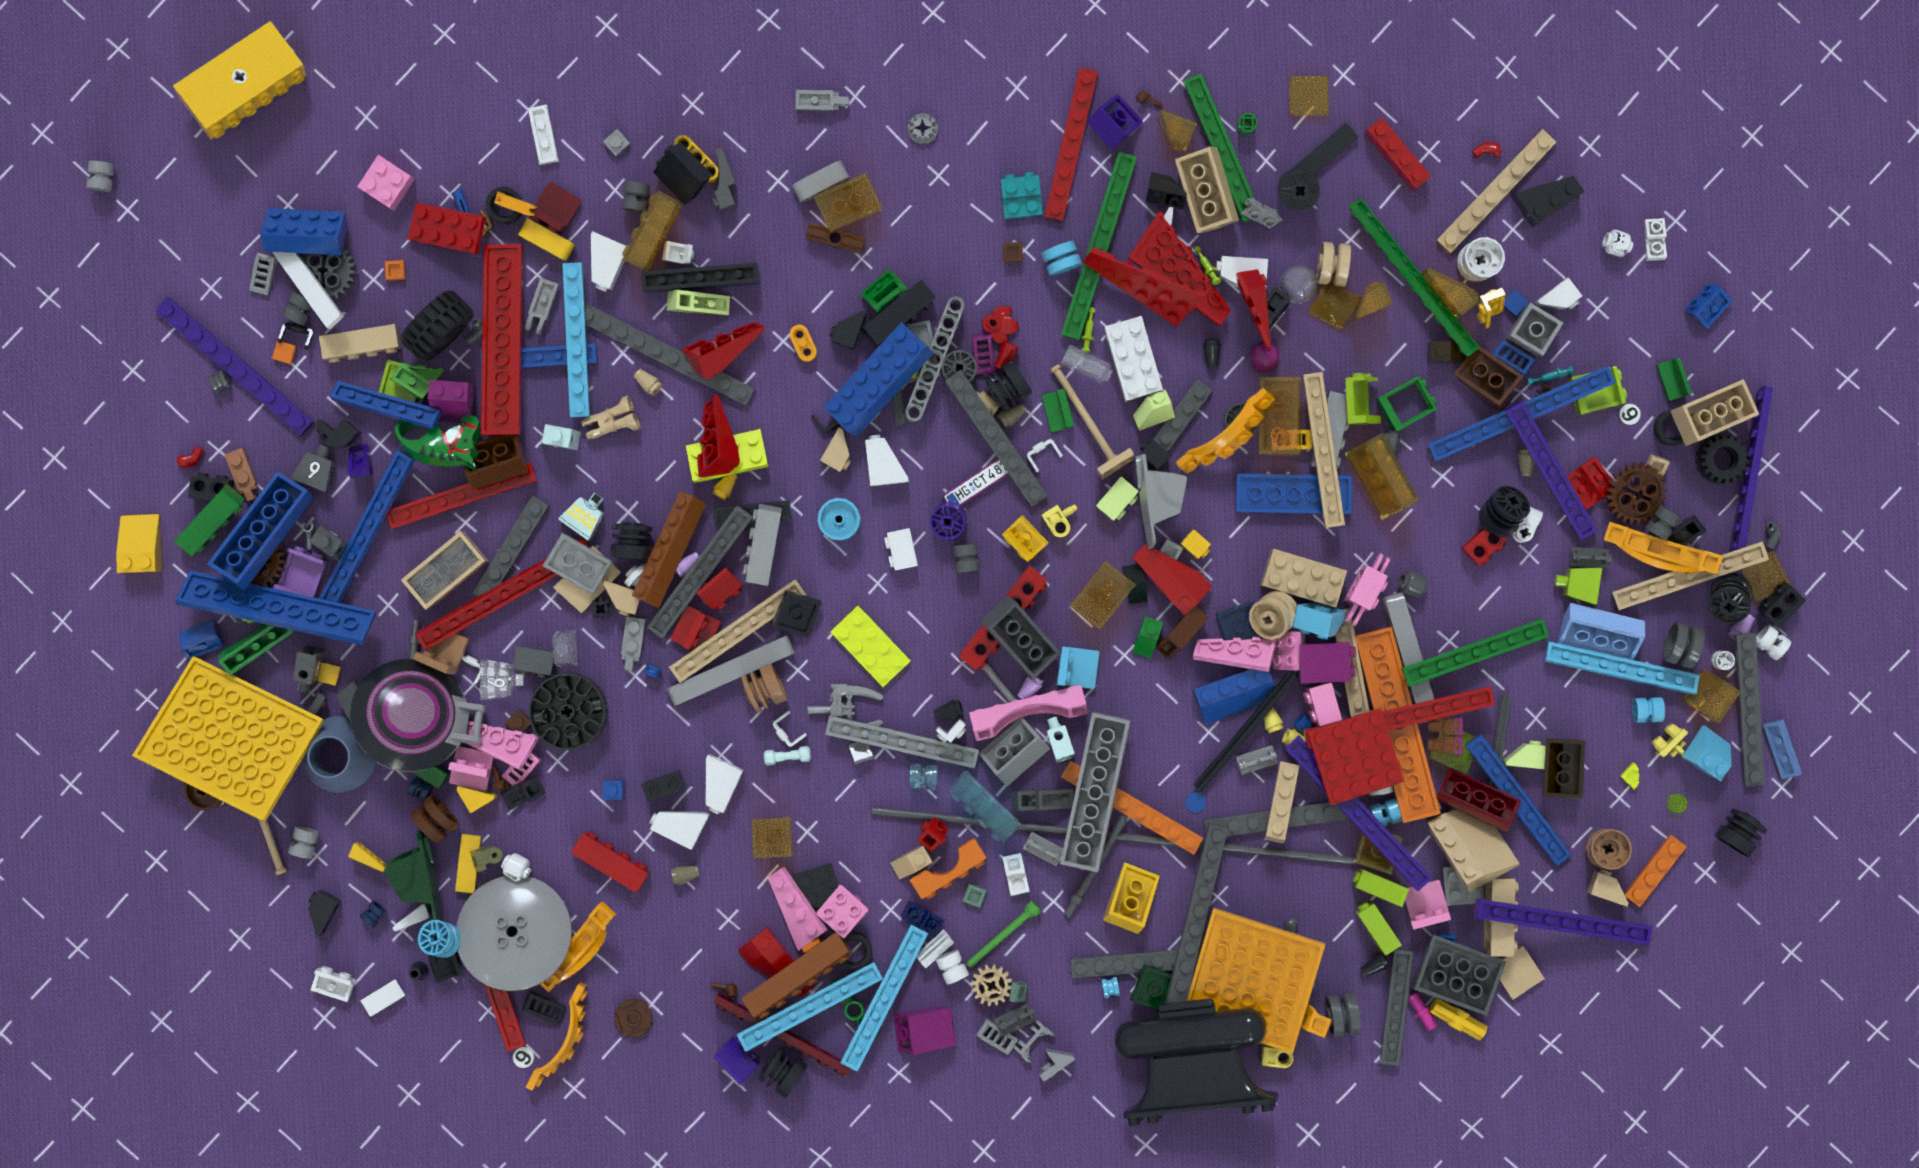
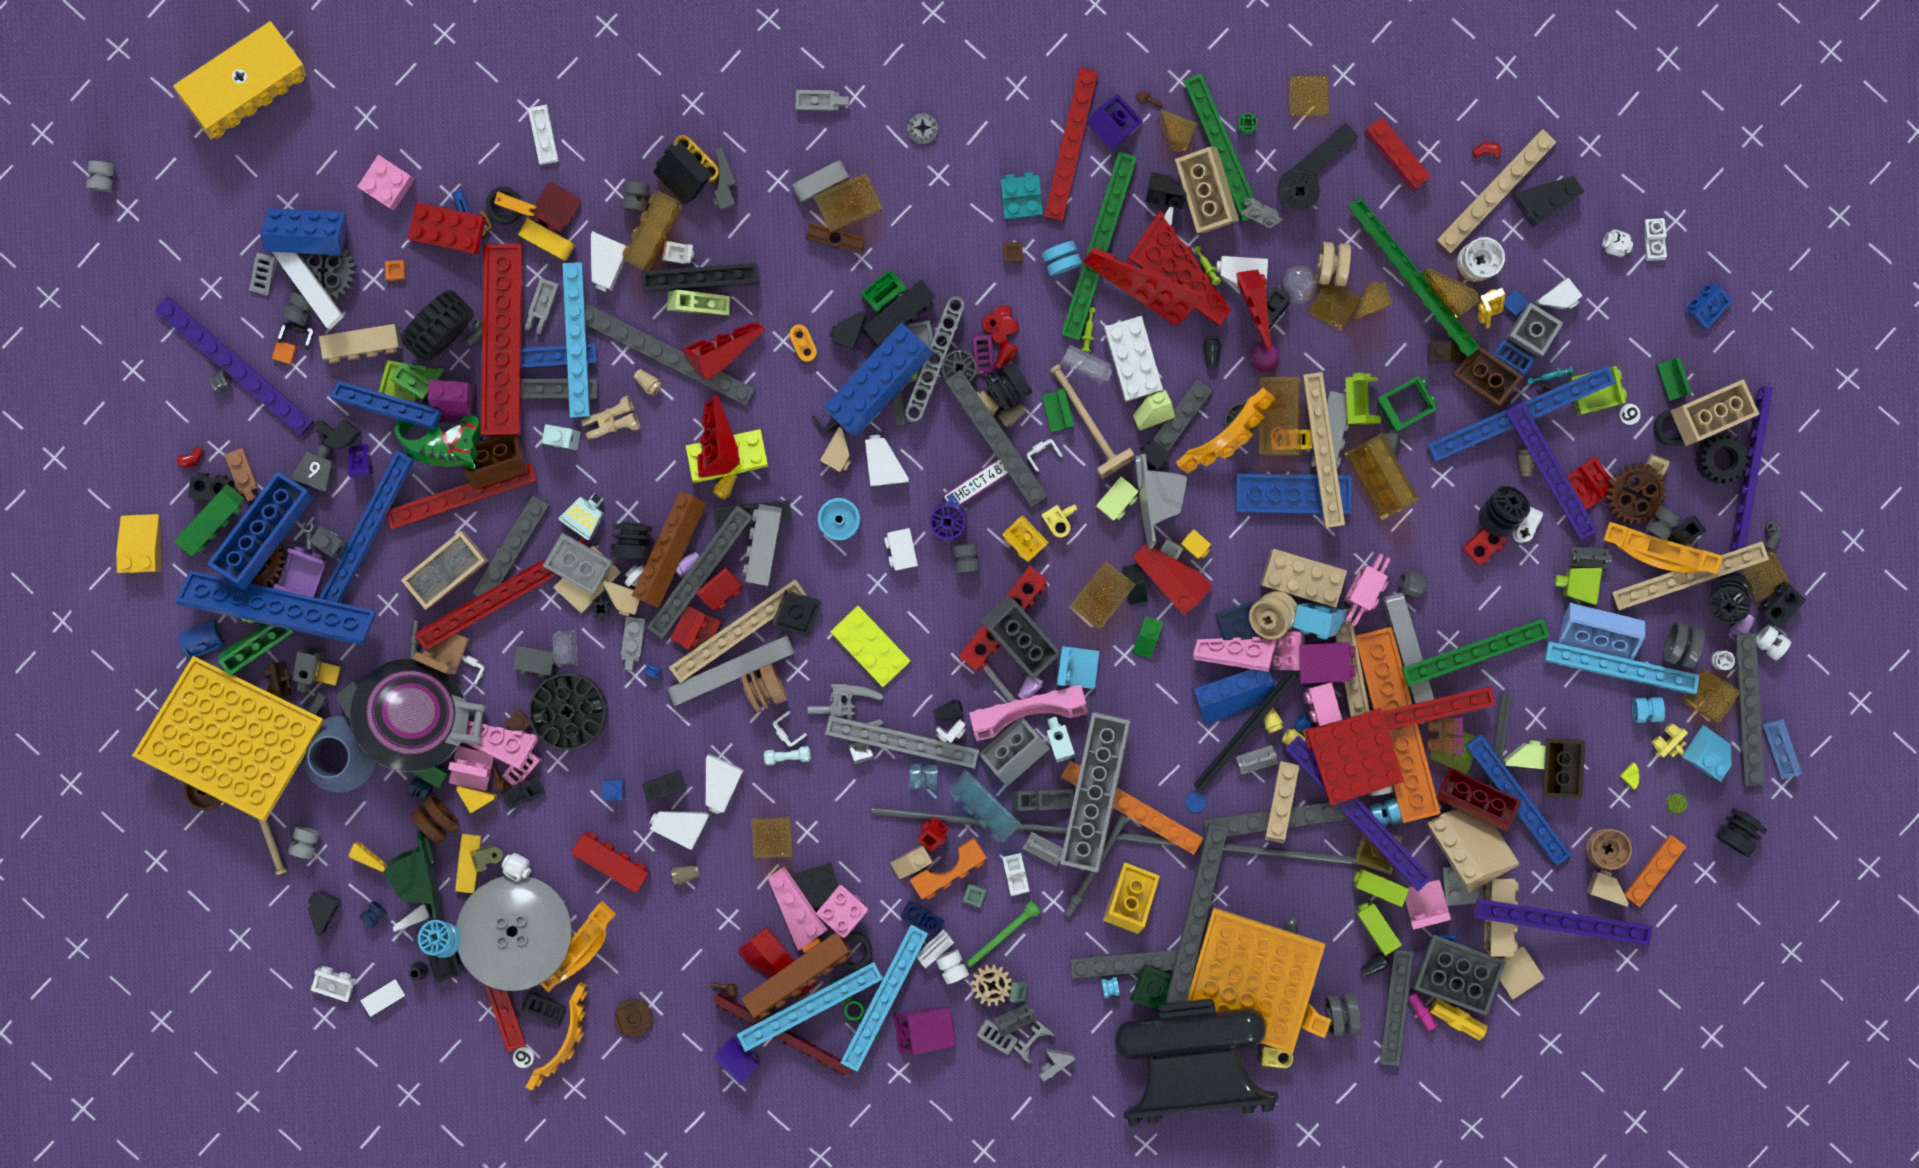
(281, 679): none -> dark brown hips
(497, 679): clear torso -> none
(552, 389): none -> dark grey plate
(616, 142): light grey plate -> none
(782, 1072): black wheel -> none
(1181, 633): reddish brown slope -> none

